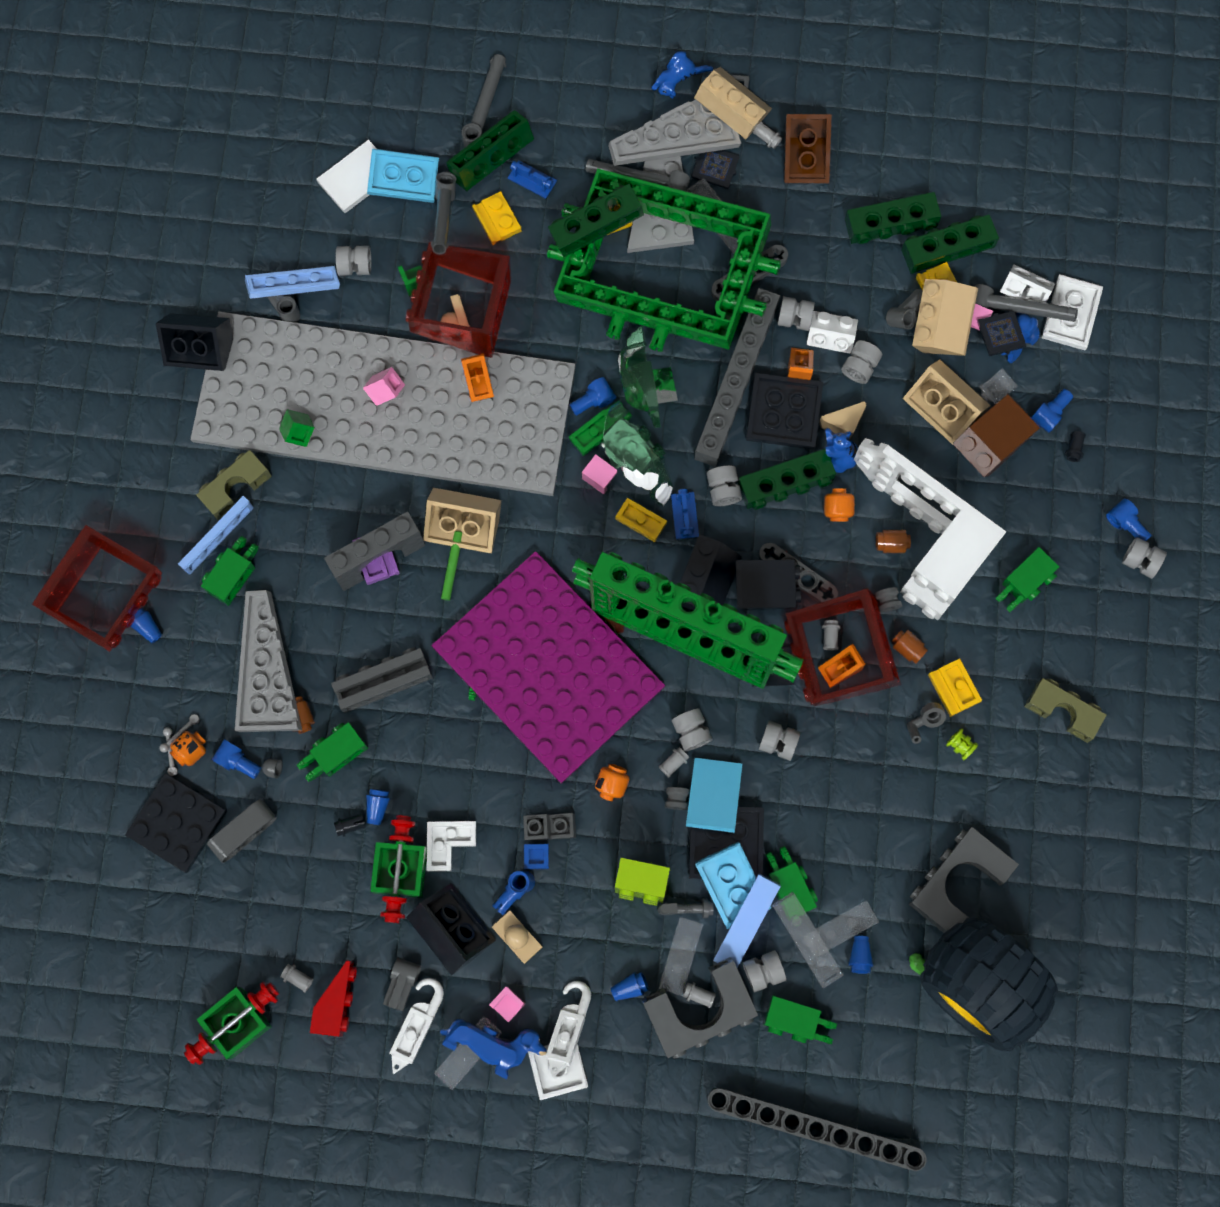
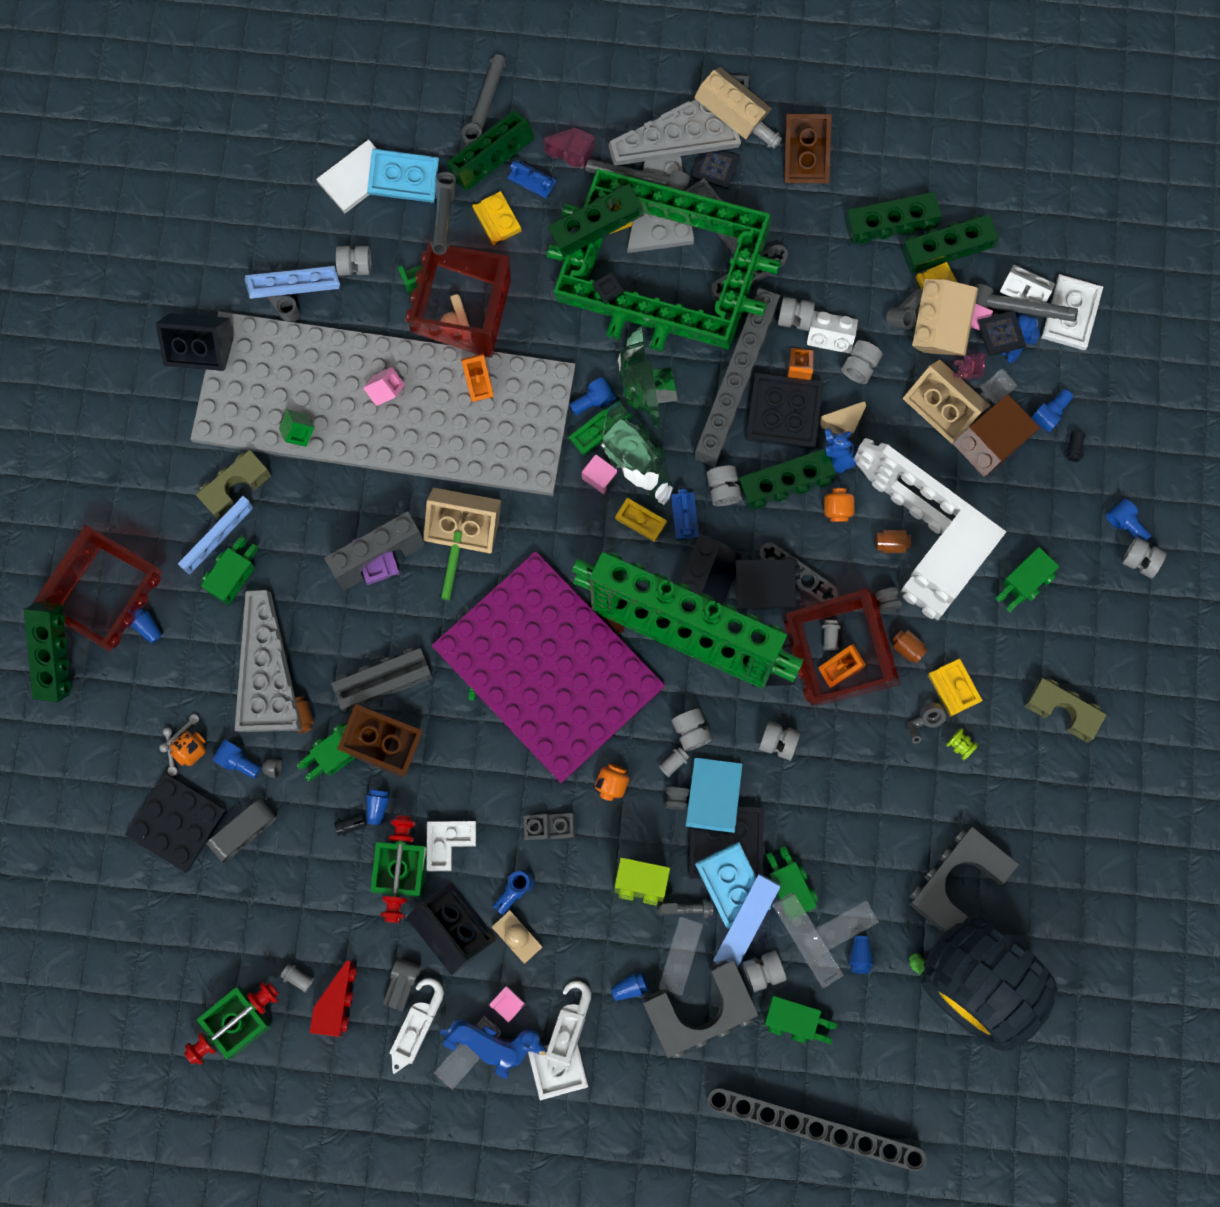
(47, 651): none -> dark green brick
(380, 741): none -> reddish brown slope
(536, 856): blue plate -> none
(570, 145): none -> clear pink slope
(608, 288): none -> black tile
(677, 70): blue animal -> none
(698, 995): light grey pin -> none
(971, 367): none -> clear pink plate

